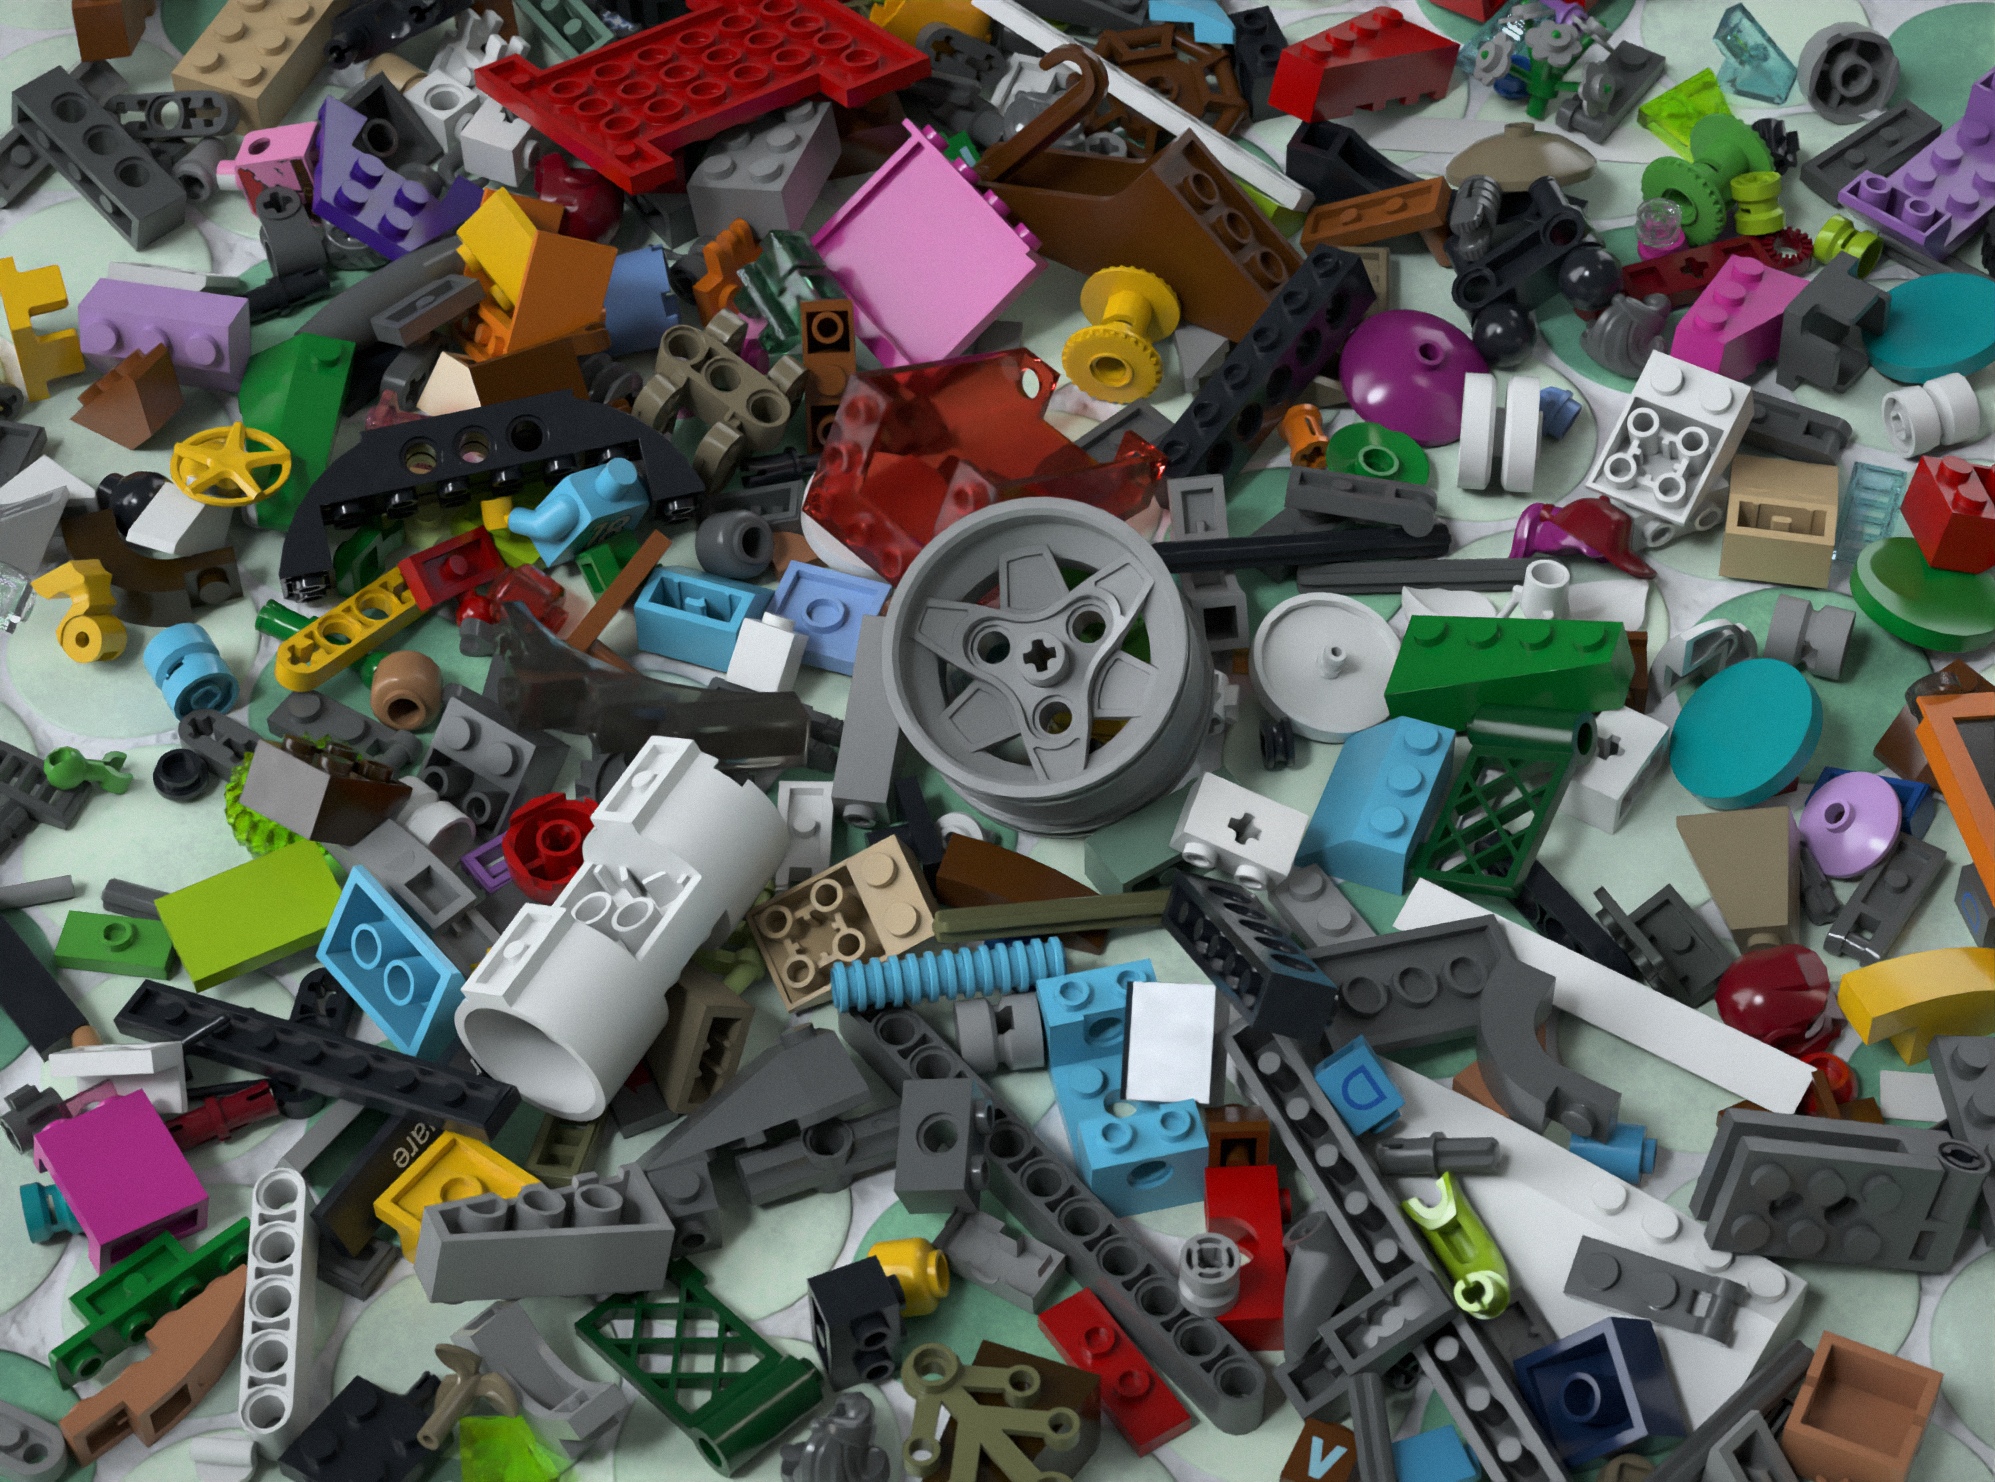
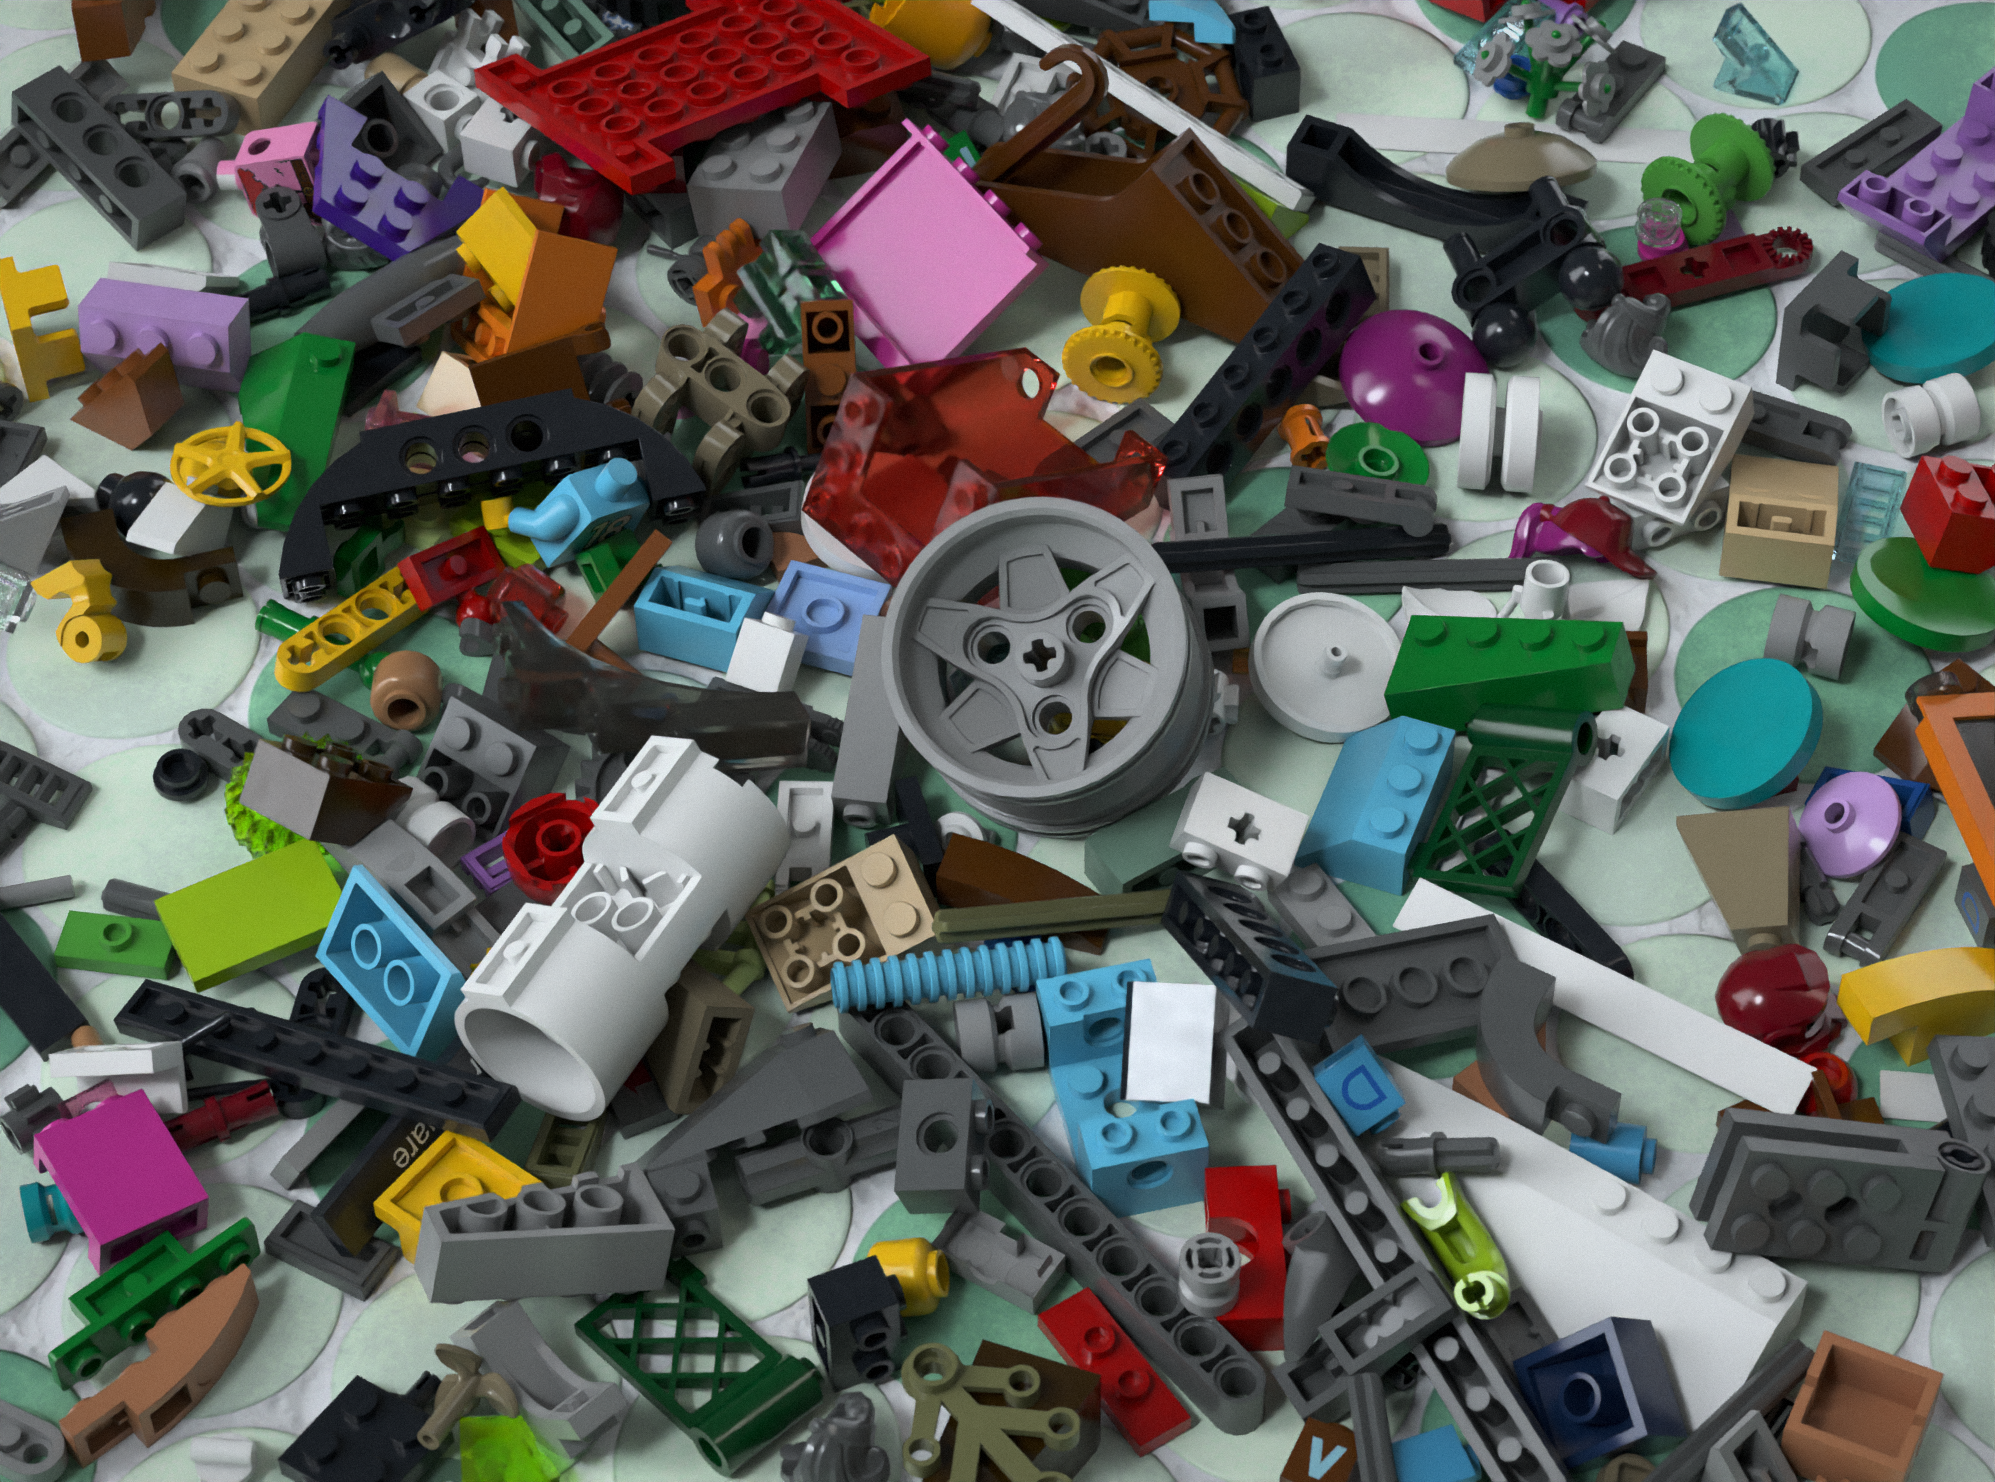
(69, 768): bright green arm -> none
(190, 670): medium azure wheel -> none
(272, 1288): white beam -> none
(413, 368): dark grey beam -> none
(638, 302): medium blue cylinder -> none
(964, 46): dark grey beam -> none
(999, 337): light grey piece -> none
(1198, 353): light grey slope -> none
(1237, 1135): reddish brown slope -> none
(1276, 743): black bush -> none
(1362, 67): red wedge -> none
(1384, 215): dark orange piece -> none
(1469, 212): dark grey hinge -> none
(1558, 411): medium blue plate -> none
(1652, 1290): dark grey plate -> none
(1667, 945): pearl dark grey bracket -> none
(1680, 108): clear neon green wing -> none
(1700, 651): white brick -> none
(1737, 319): dark pink wedge -> none
(1758, 203): lime wheel -> none
(1840, 235): lime wheel -> none
(1847, 71): light grey cylinder -> none

